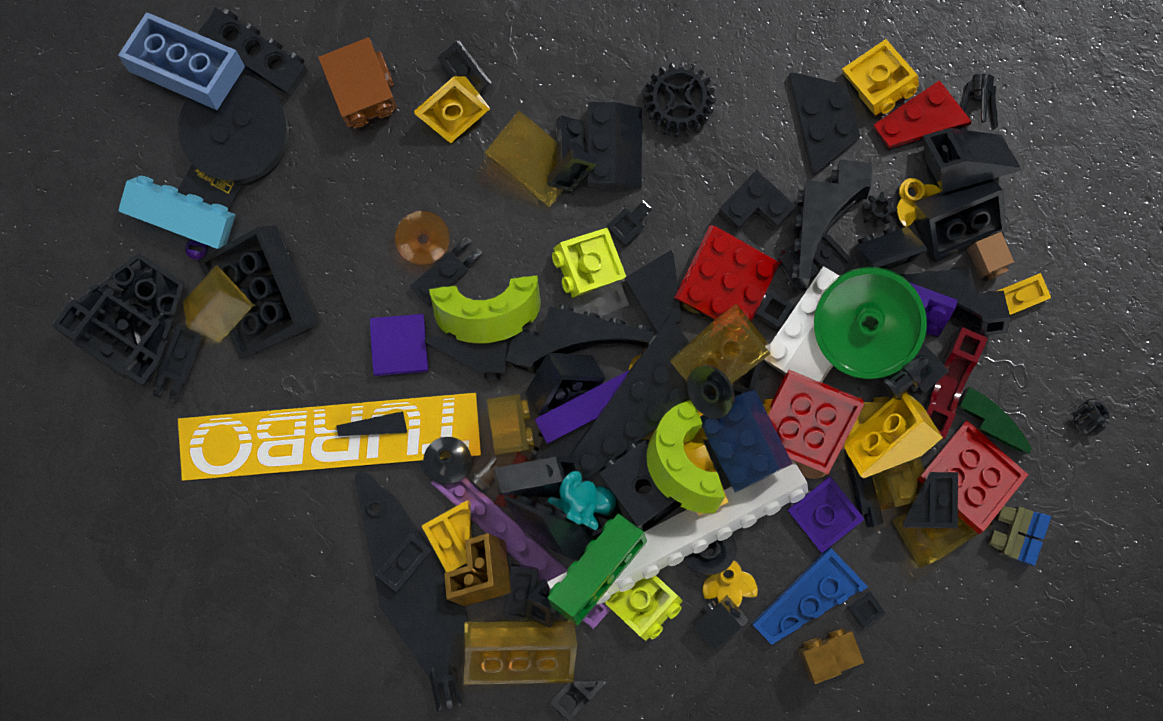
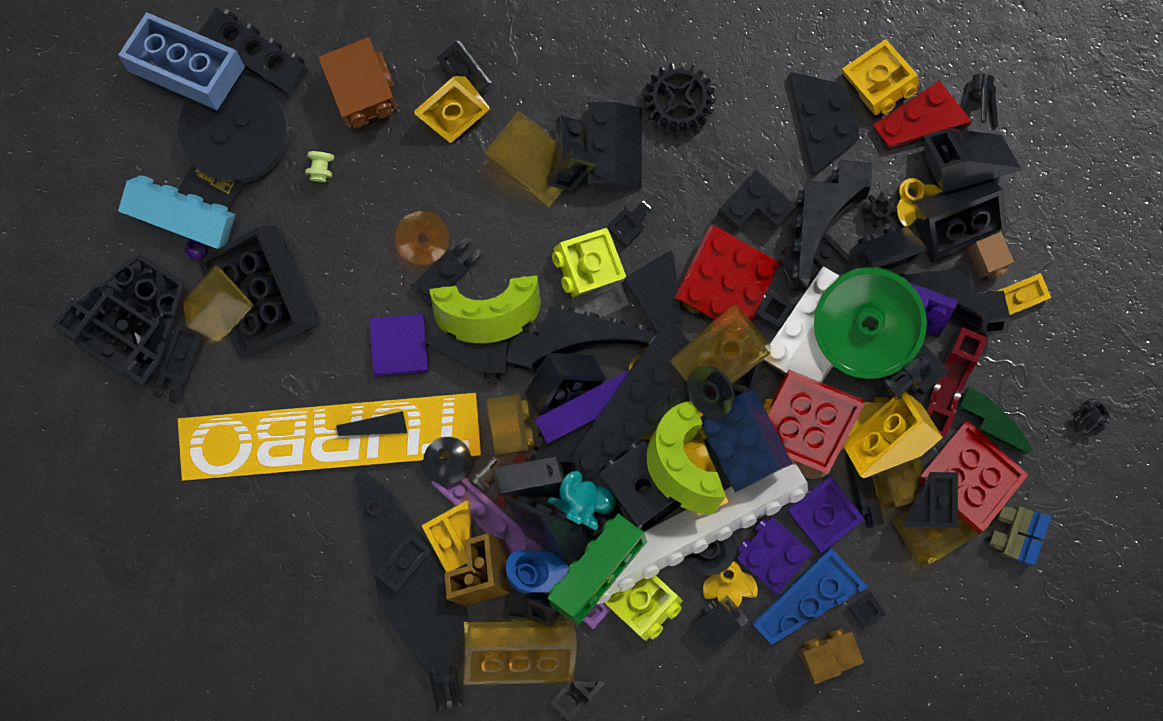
(318, 170): none -> yellowish green wheel
(535, 570): none -> blue piece
(773, 554): none -> dark purple plate

